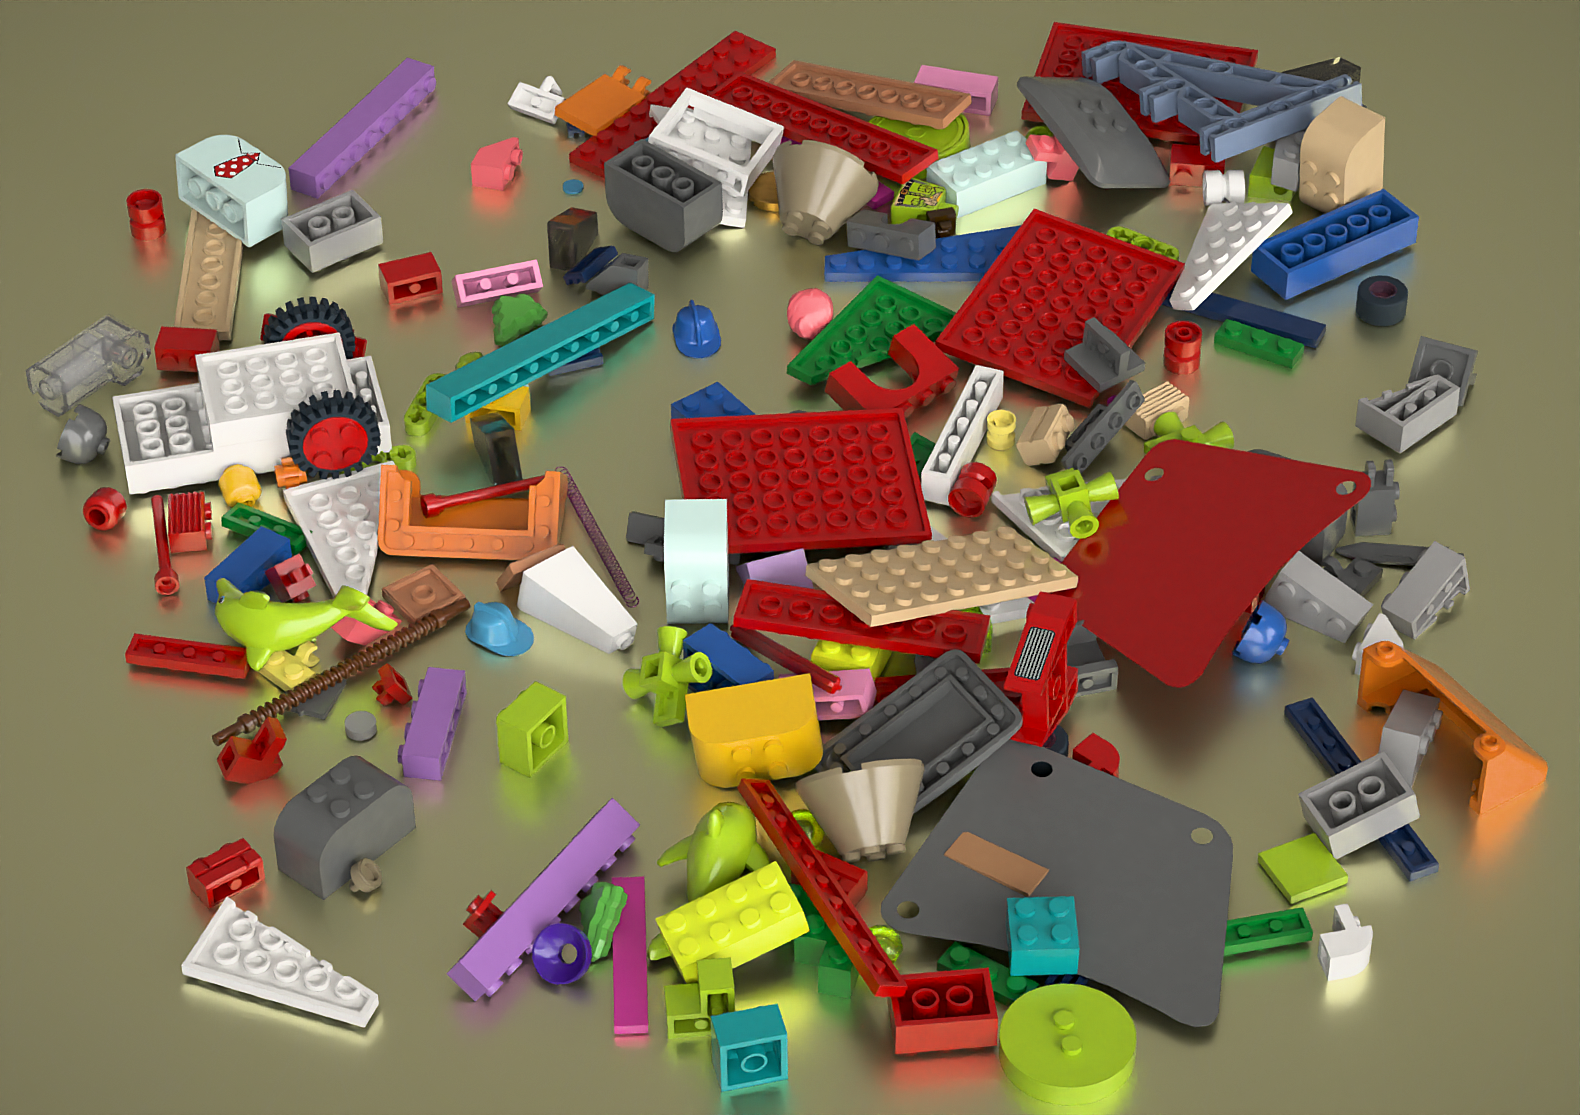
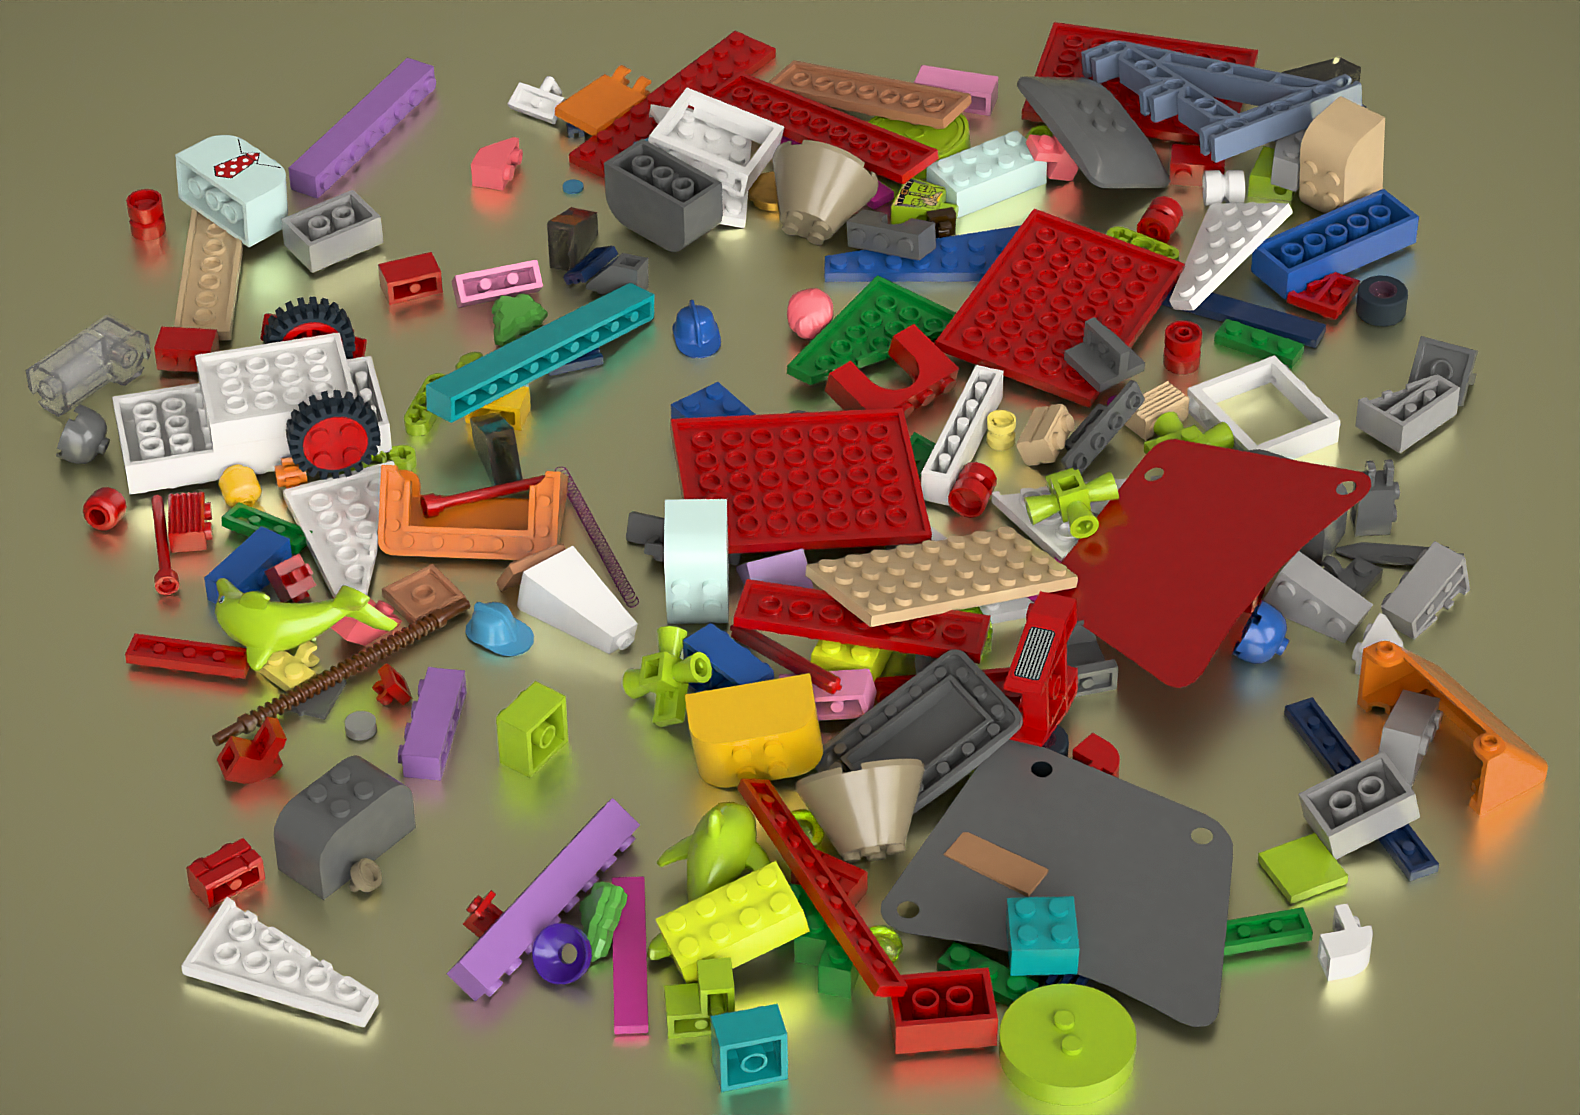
(1161, 219): none -> red wheel
(1320, 434): none -> white window
(1327, 295): none -> red wing

